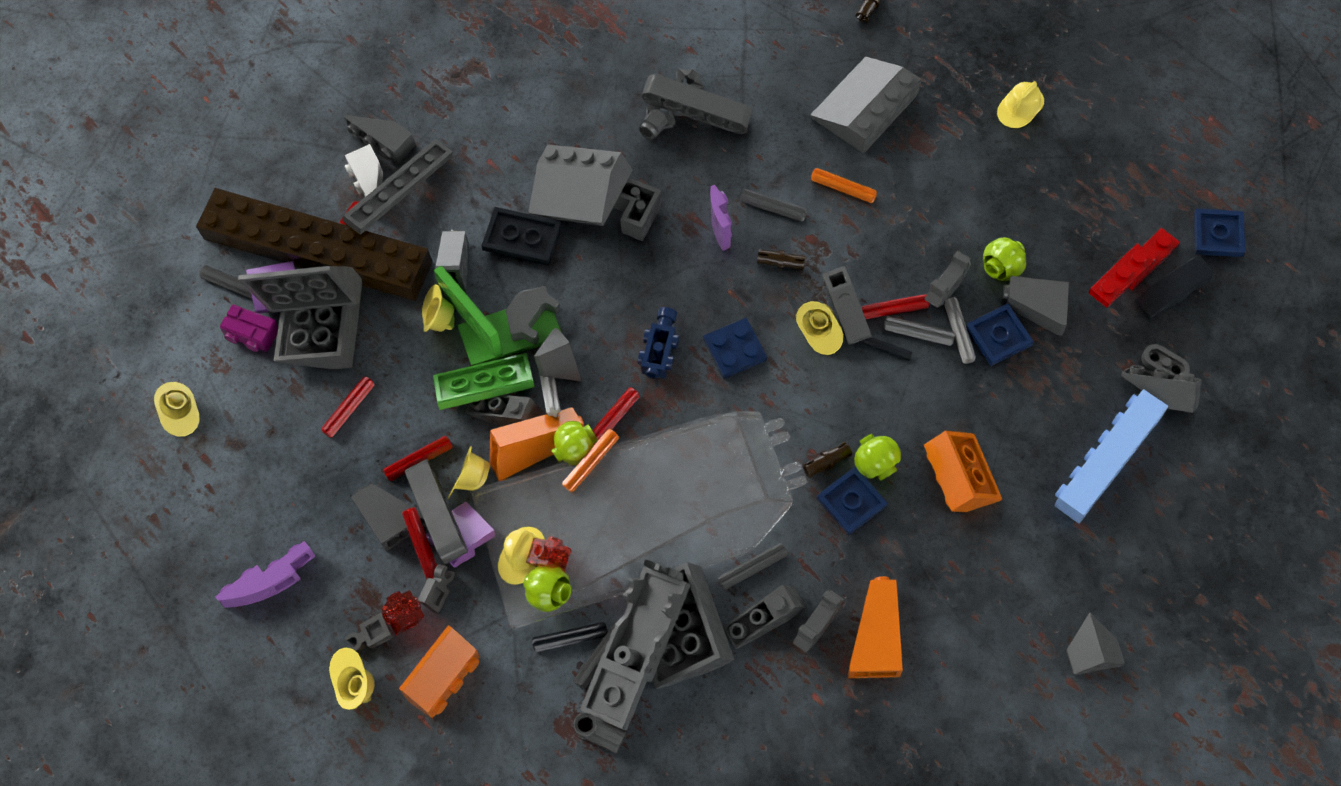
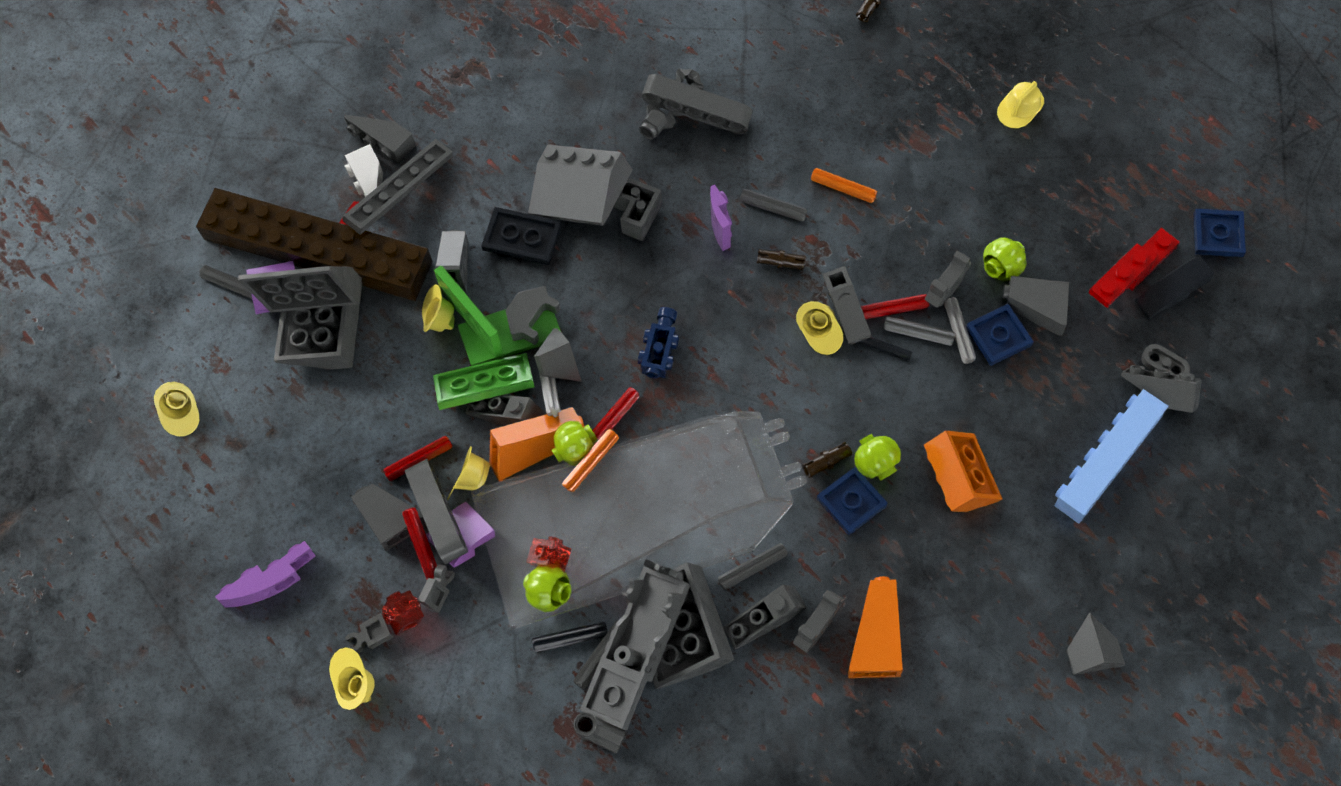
(249, 328): magenta brick -> none
(347, 407): red axle -> none
(440, 673): orange slope -> none
(513, 559): light yellow piece -> none
(734, 348): dark blue plate -> none
(867, 102): dark grey slope -> none

